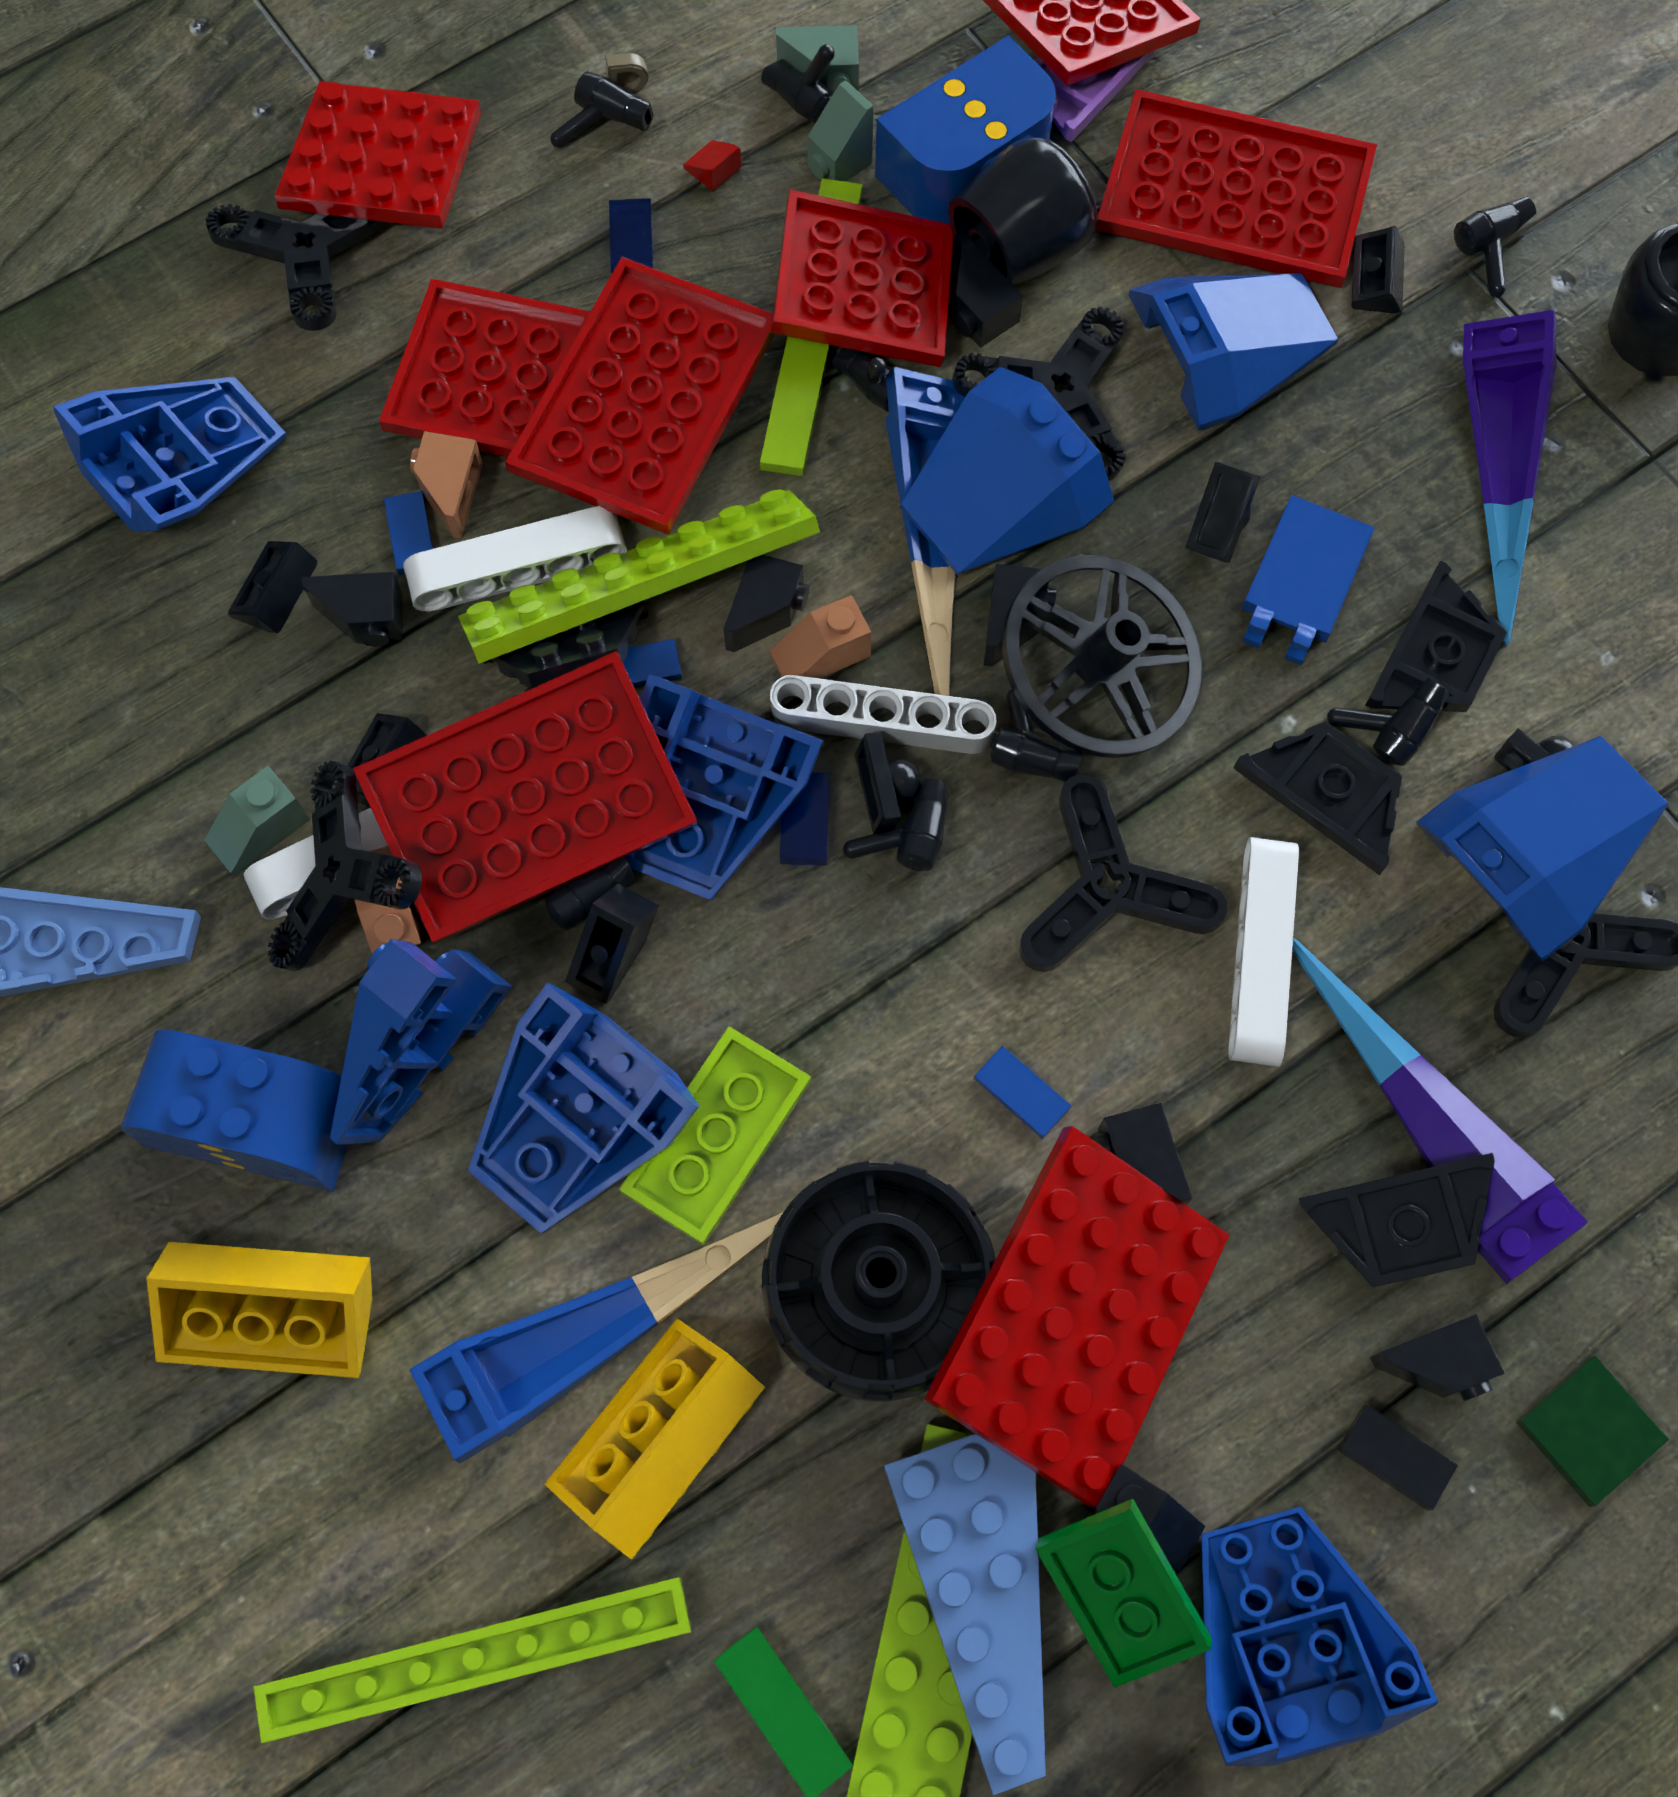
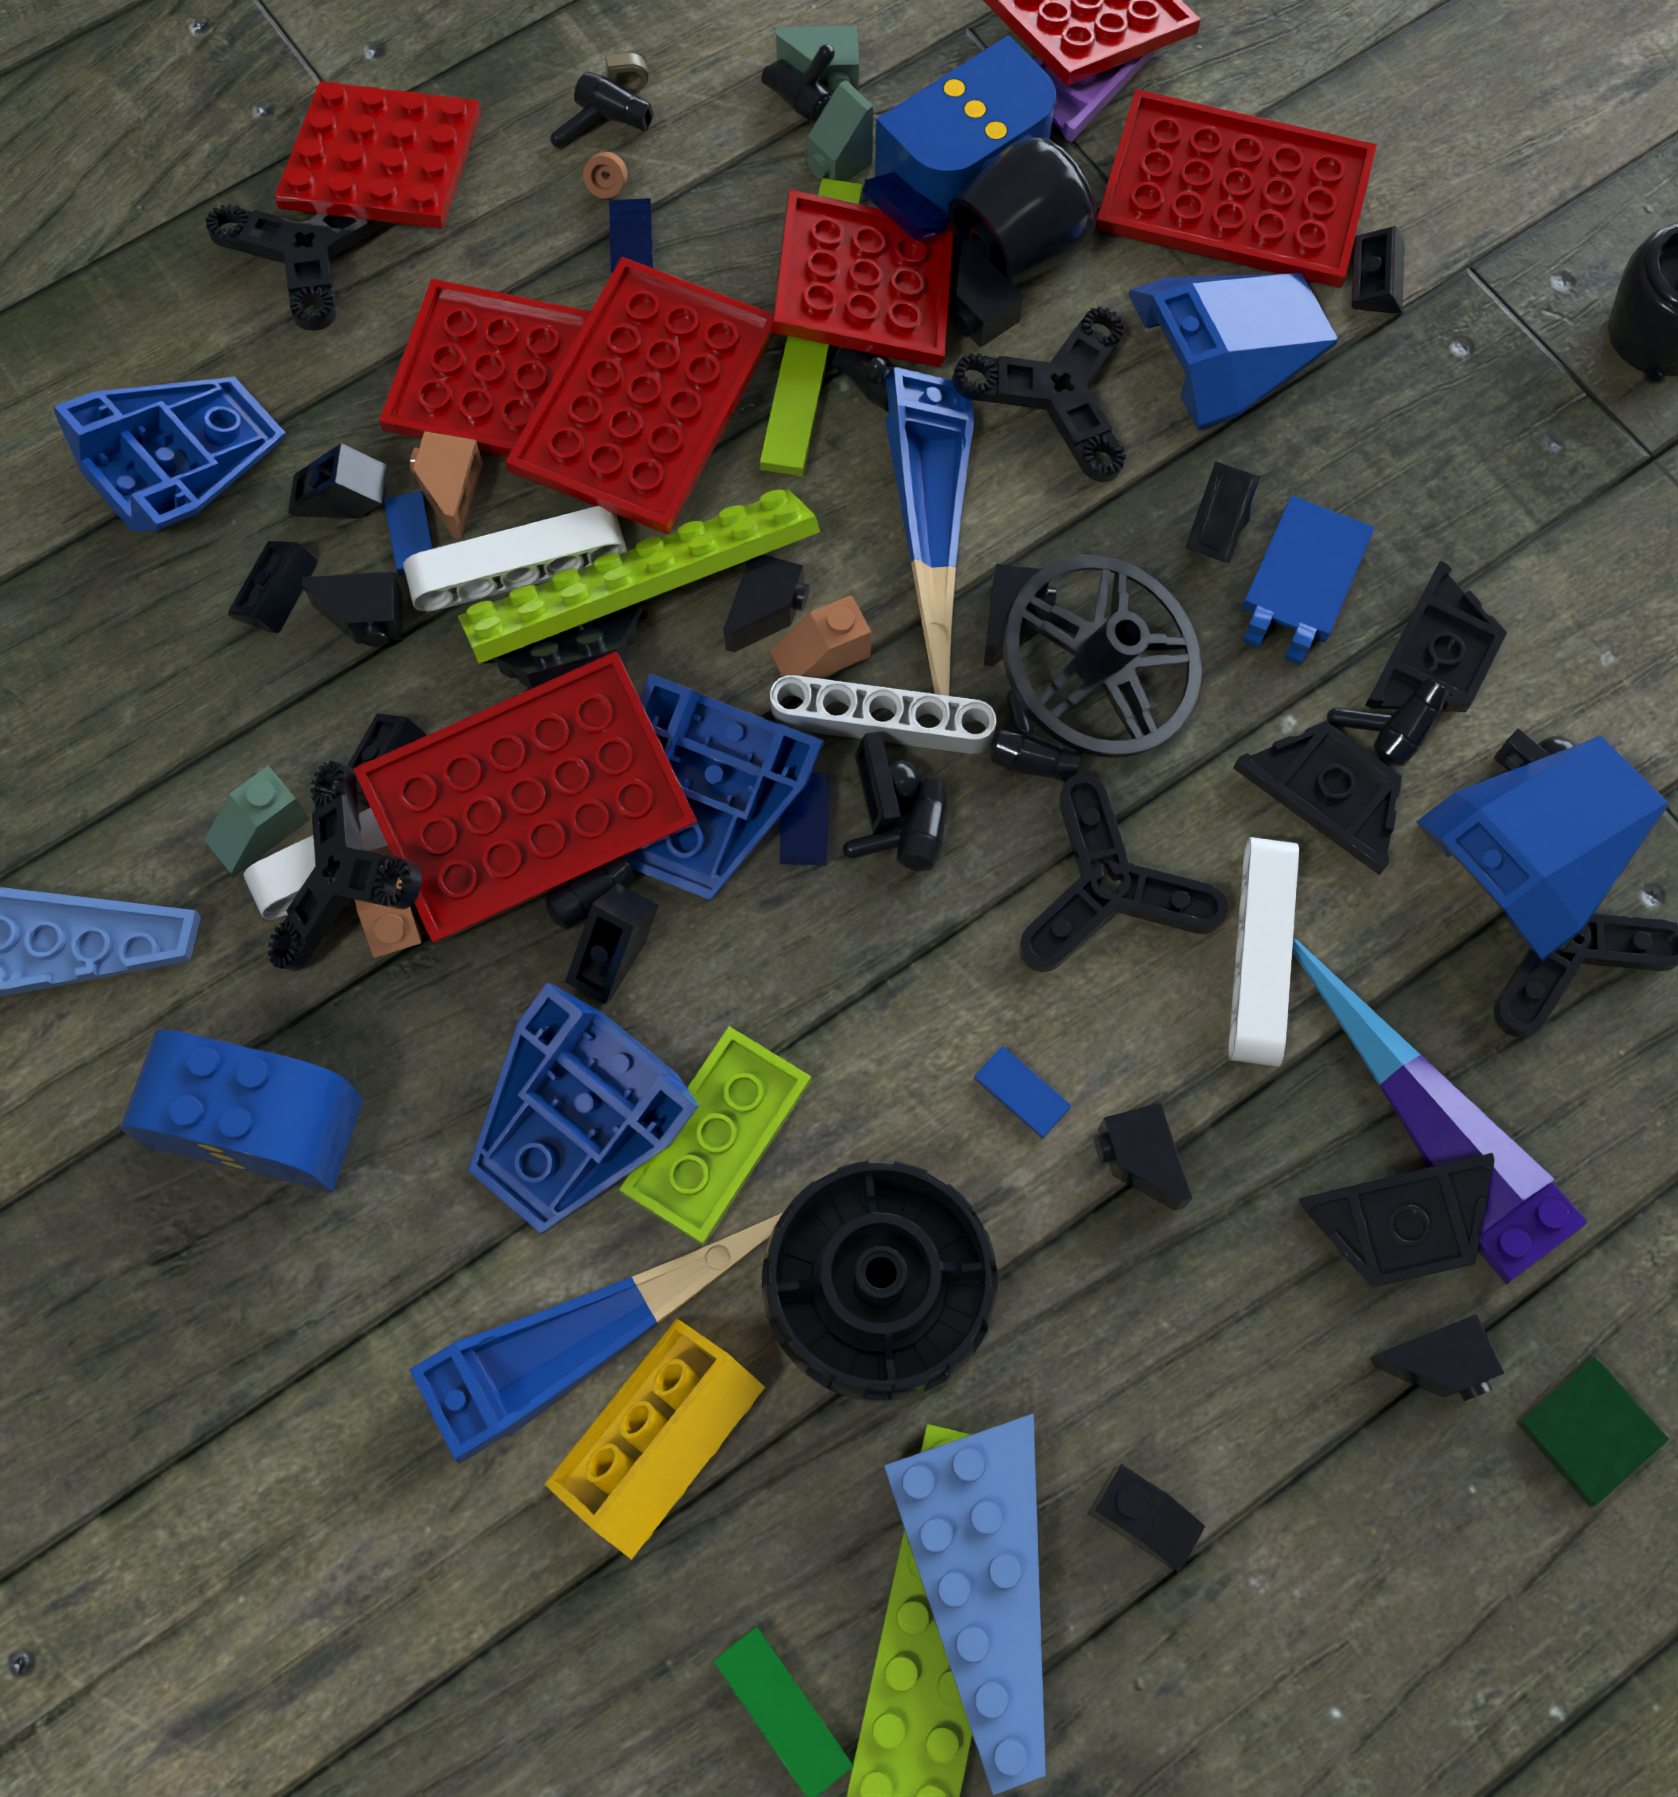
(260, 1309): yellow slope -> none
(338, 485): none -> black slope
(402, 1029): blue wedge -> none
(471, 1659): lime plate -> none
(605, 175): none -> nougat tile
(652, 658): blue piece -> none
(714, 163): red slope -> none
(906, 206): none -> clear blue tile
(1006, 475): blue wedge -> none
(1078, 1318): red plate -> none
(1123, 1593): green plate -> none
(1298, 1646): blue wedge -> none
(1397, 1457): black tile -> none
(1485, 232): black piece -> none
(1509, 394): dark purple plate -> none

